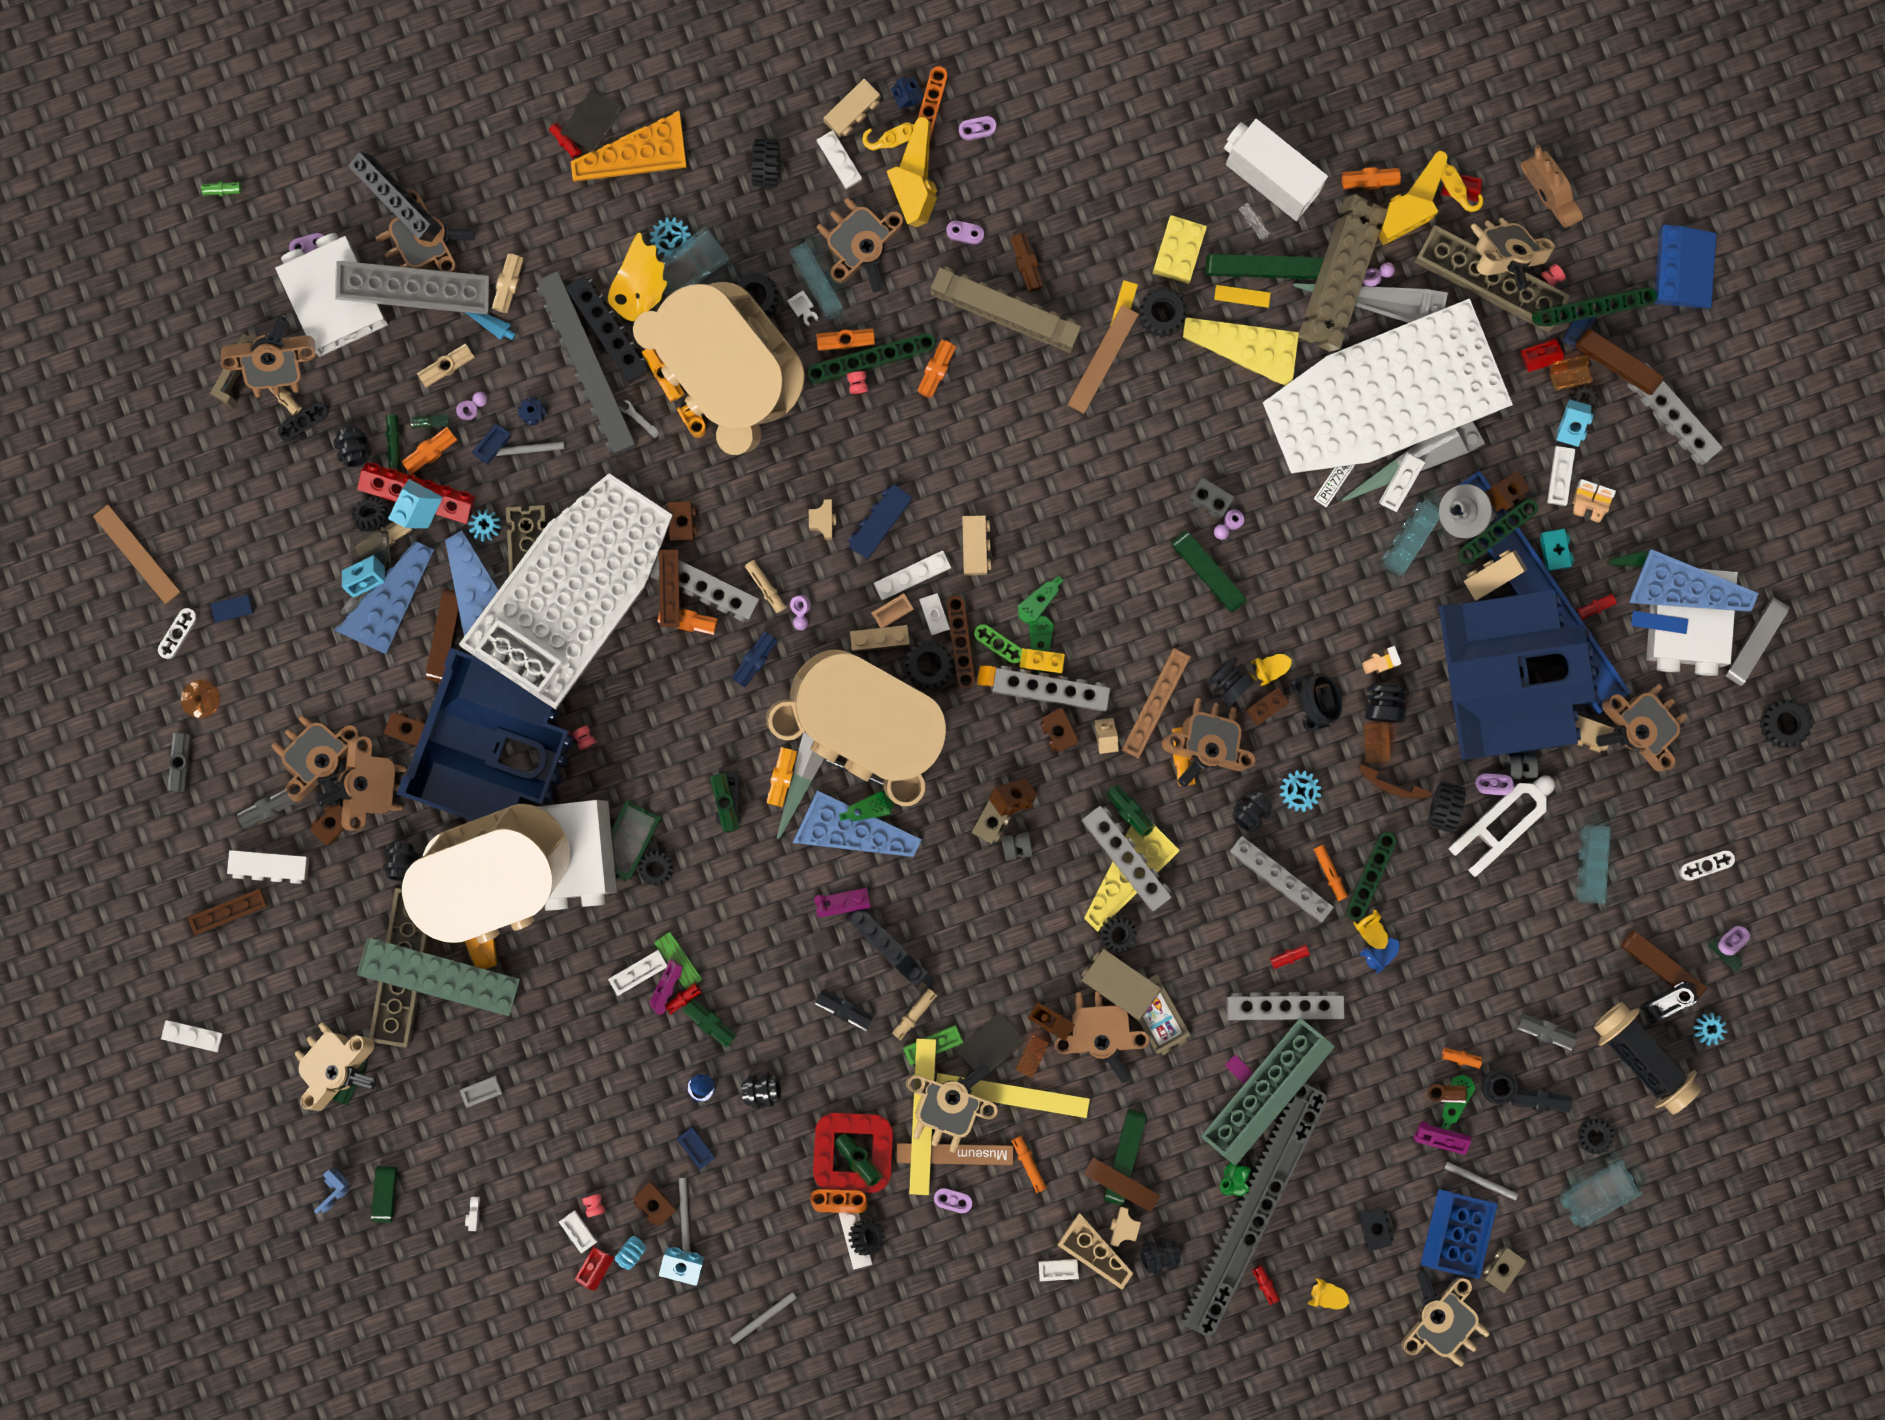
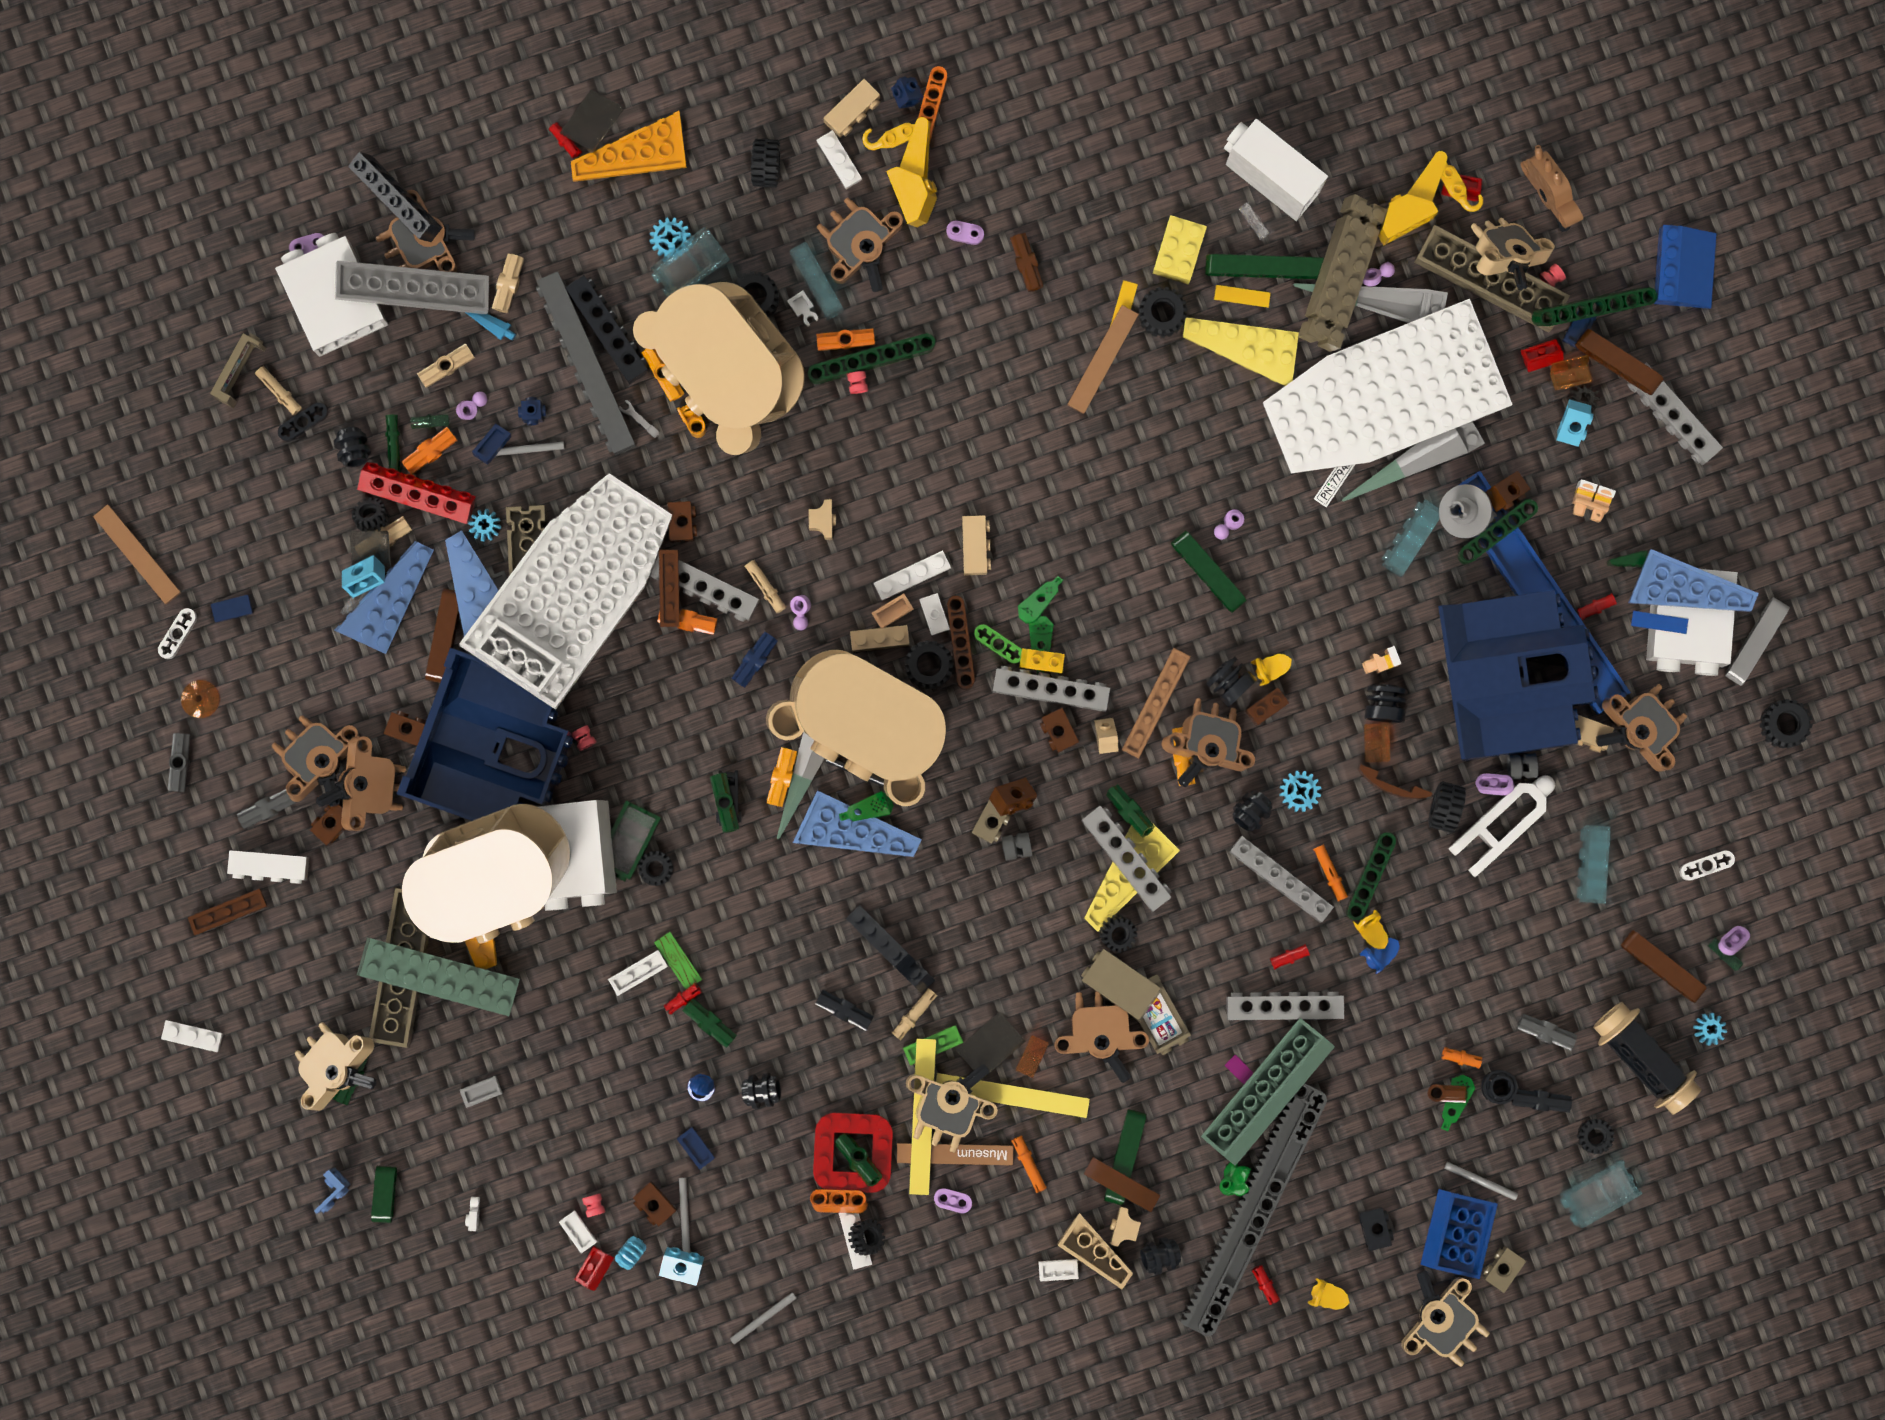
(221, 188): bright green pin -> none
(270, 359): piece -> none
(400, 860): black piece -> none
(415, 506): medium azure slope -> none
(641, 275): yellow piece -> none
(665, 986): magenta plate -> none
(842, 902): magenta plate -> none
(880, 522): dark blue brick -> none
(936, 368): orange piece -> none
(976, 126): lavender plate -> none
(986, 676): light orange tile -> none
(1005, 310): dark tan brick -> none
(1051, 1021): reddish brown brick -> none
(1213, 493): dark grey brick -> none
(1308, 687): black piece -> none
(1371, 178): orange piece -> none
(1401, 482): white plate -> none
(1442, 1138): magenta plate -> none
(1495, 574): tan brick -> none
(1553, 560): teal brick -> none
(1561, 476): white plate -> none
(1670, 1001): black piece -> none

